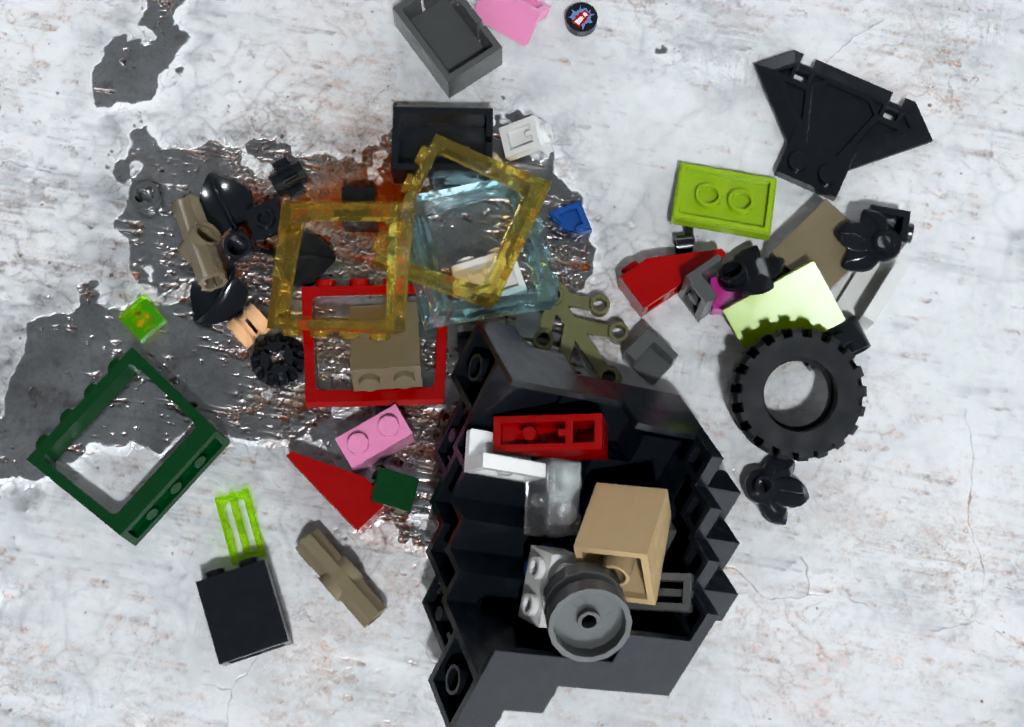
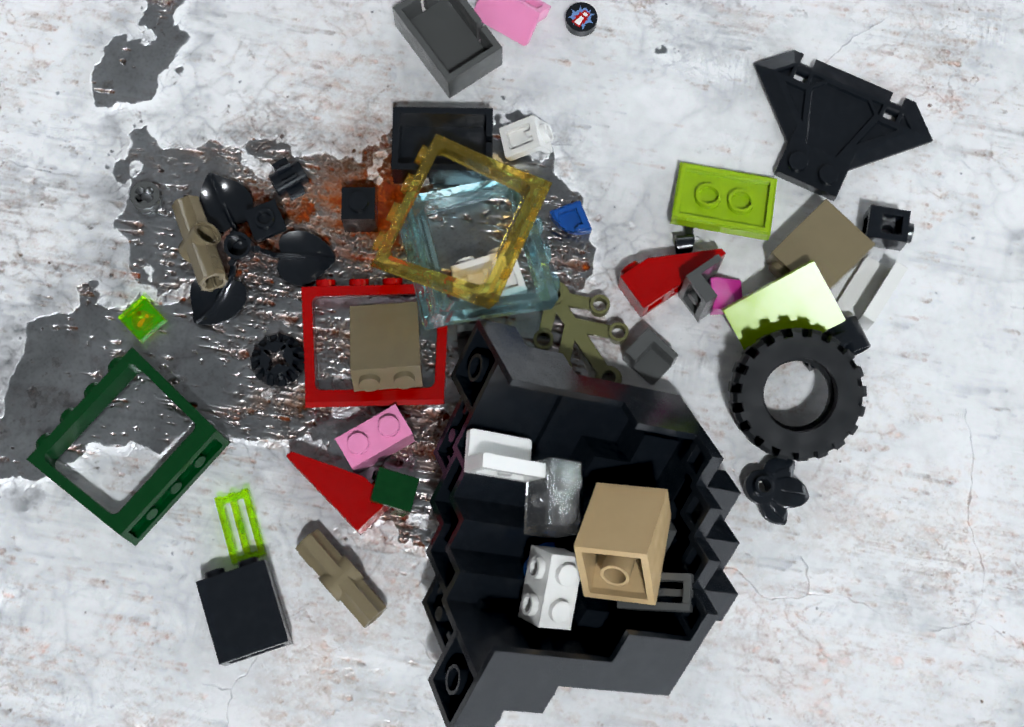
(243, 331): light nougat wheel -> none
(293, 216): clear yellow windscreen -> none
(552, 436): red slope -> none
(586, 612): dark grey wheel -> none
(750, 272): black plate -> none
(863, 241): black plate -> none

